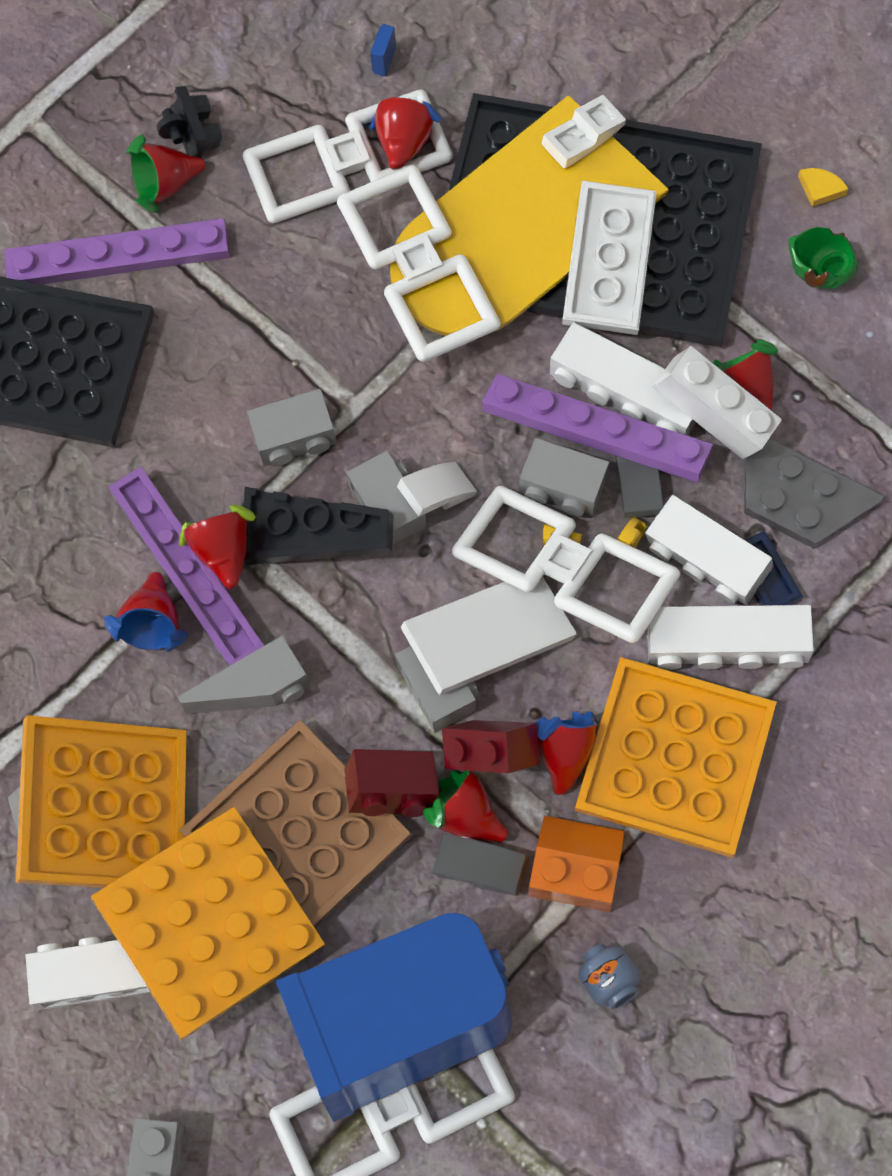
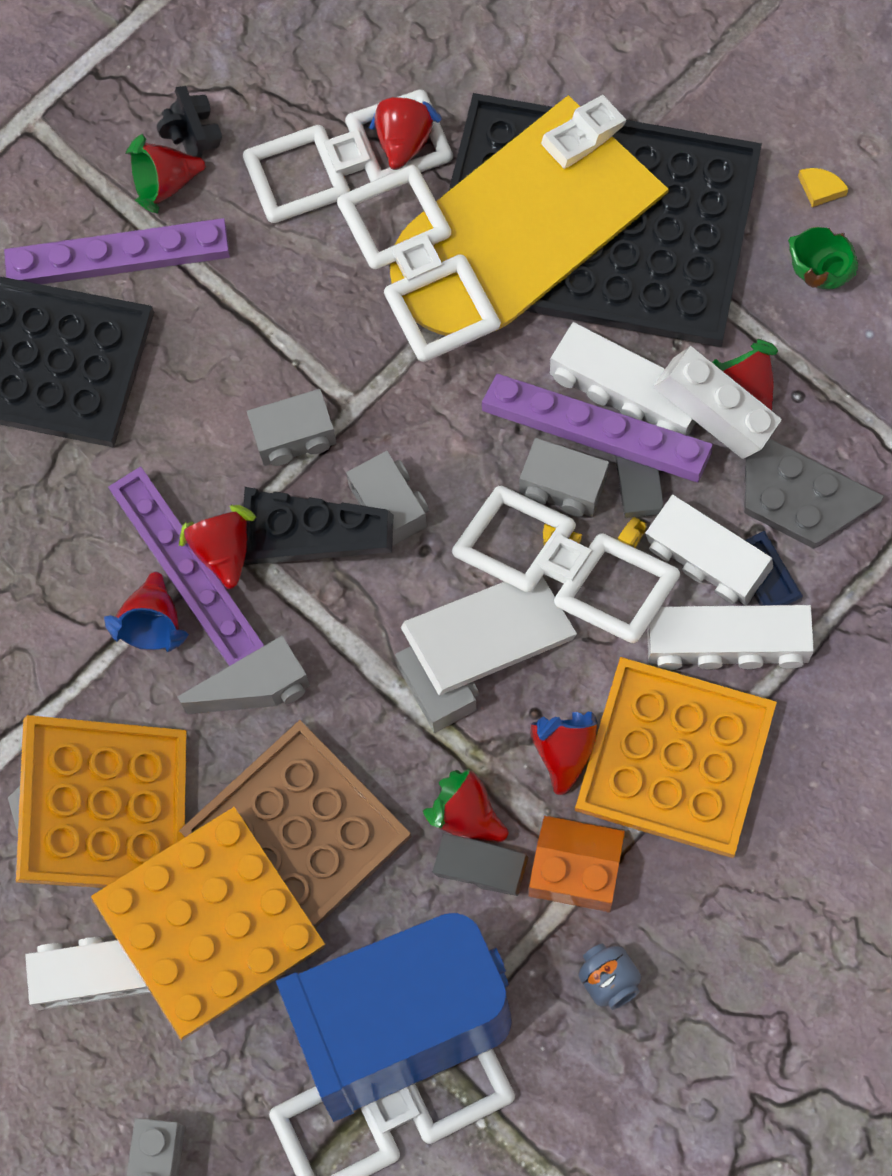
(383, 50): blue tile -> none
(390, 782): dark red brick -> none
(436, 487): white slope -> none
(490, 746): dark red brick -> none
(609, 257): white tile -> none

